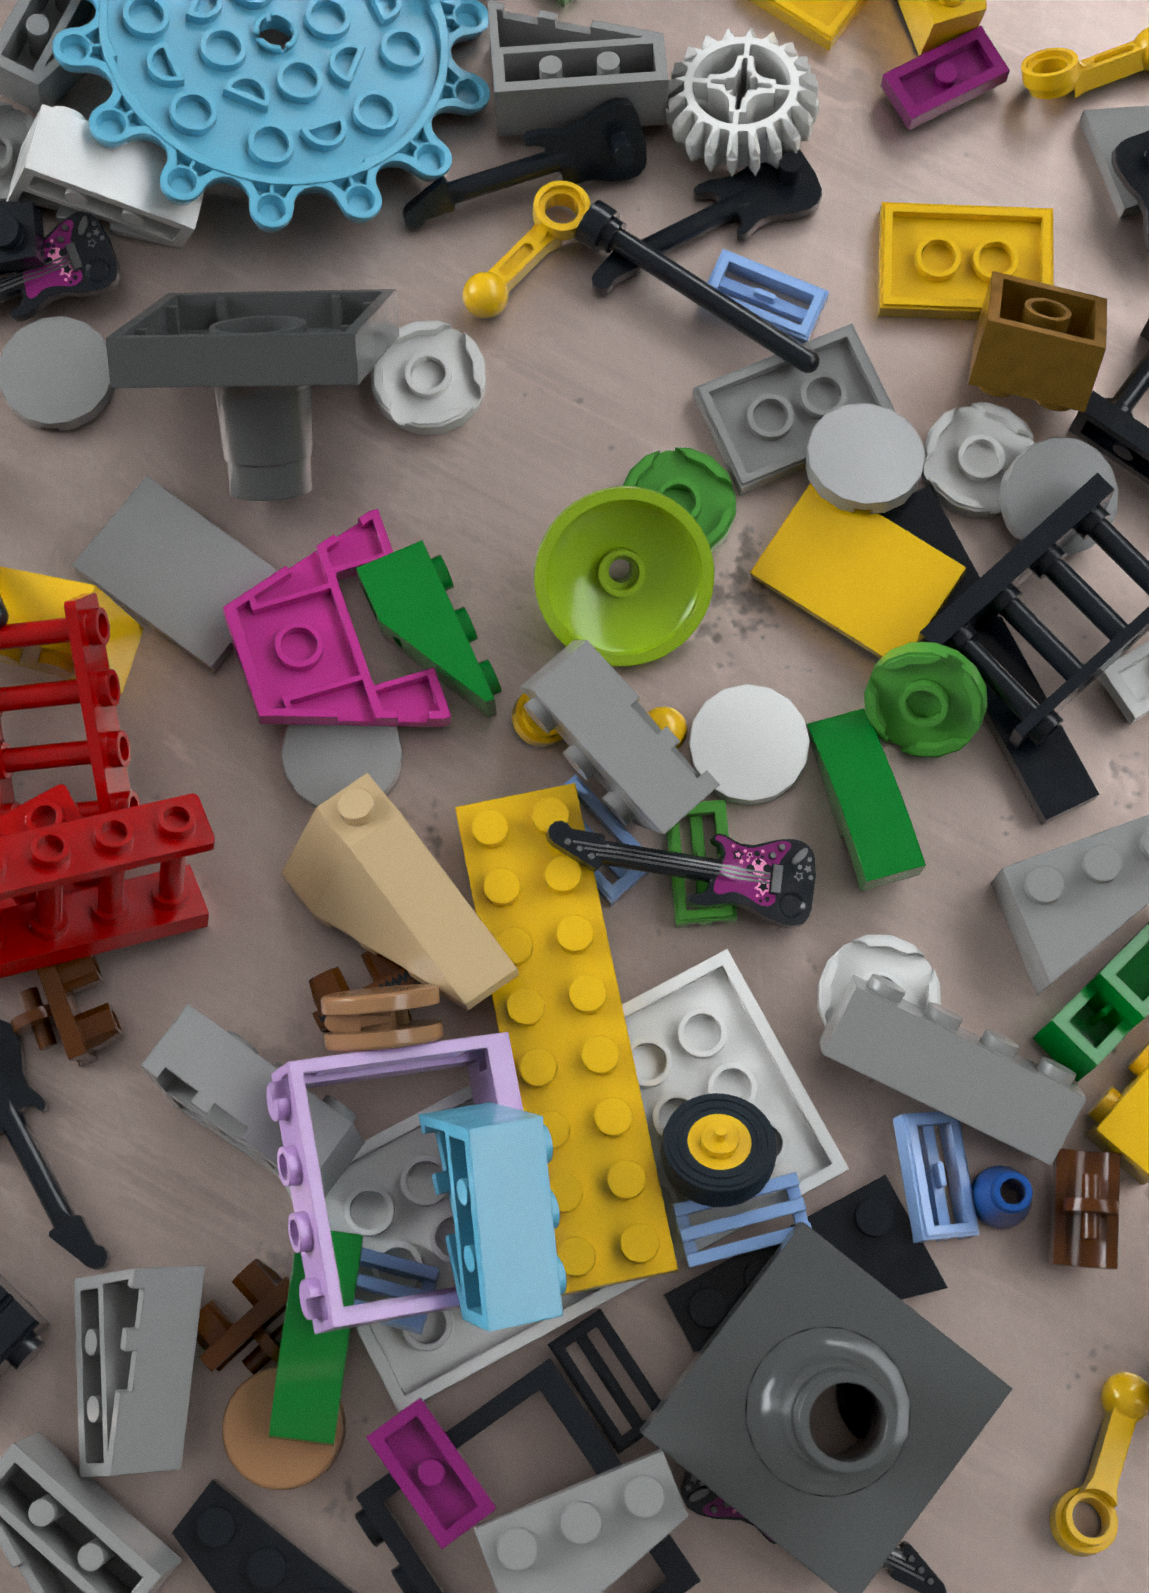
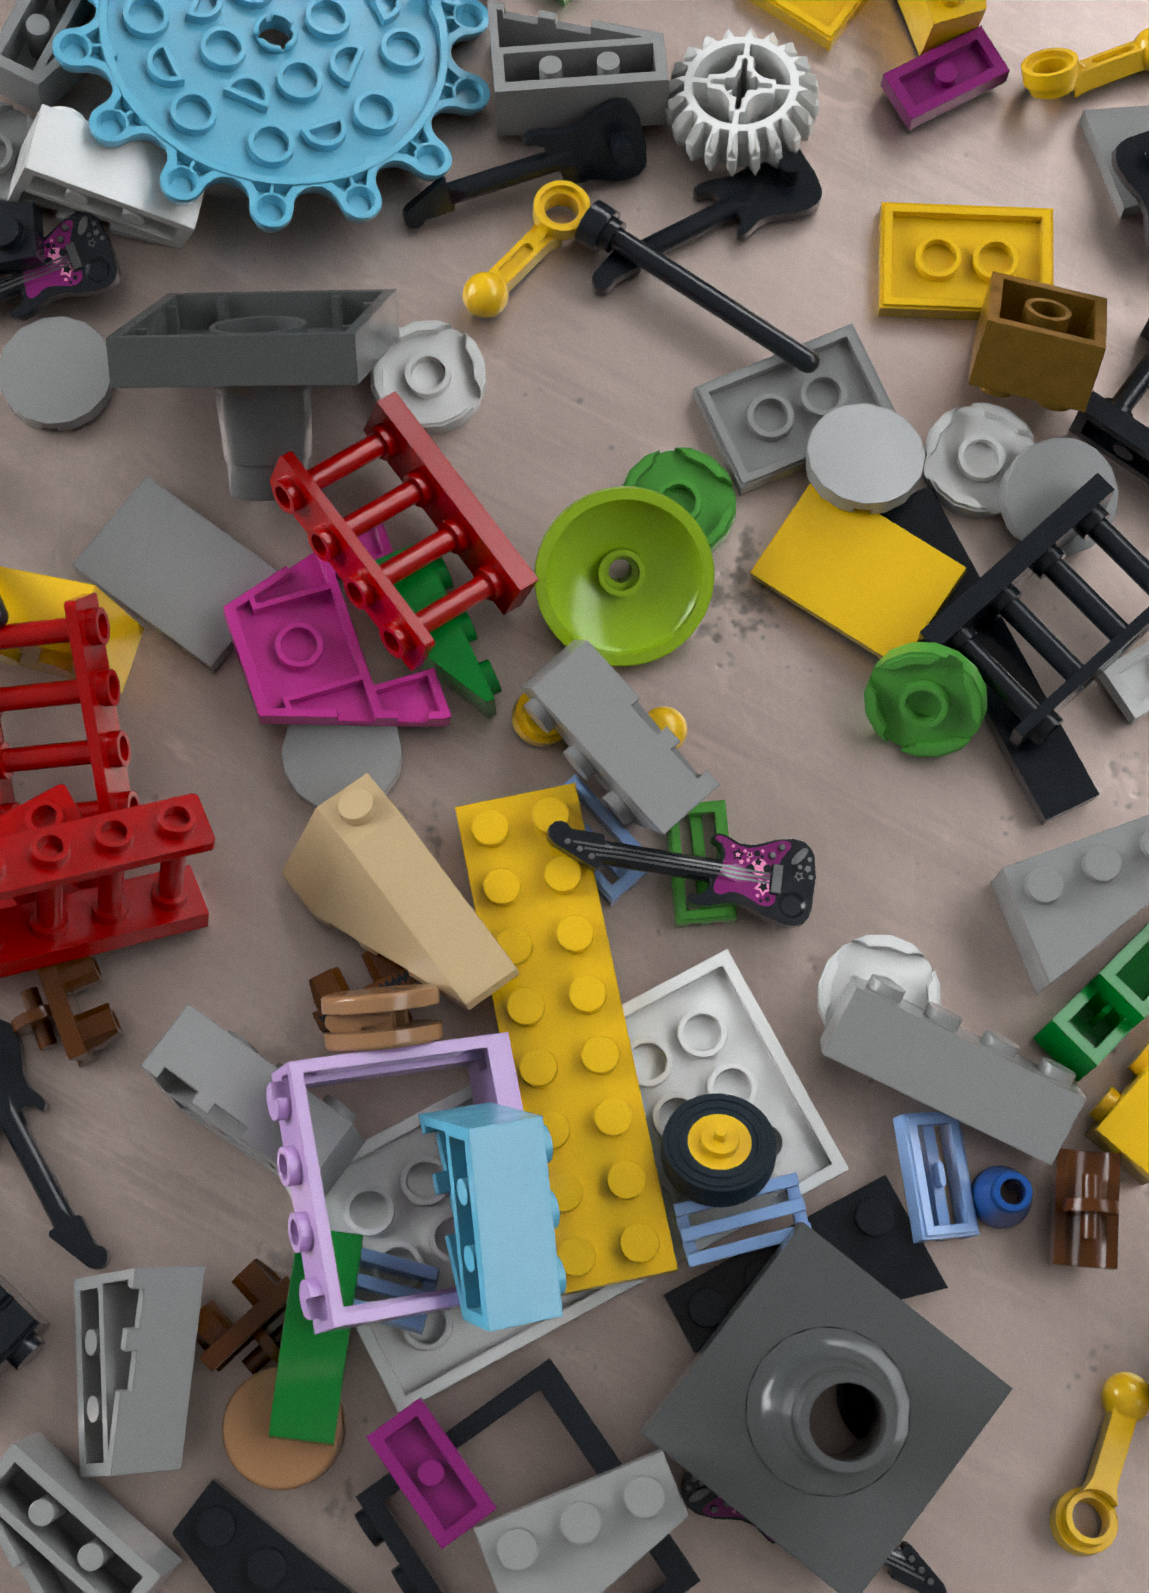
(447, 500): none -> red fence
(579, 1334): black tile -> none
(749, 743): white tile -> none
(774, 280): light blue tile -> none
(865, 800): green slope -> none

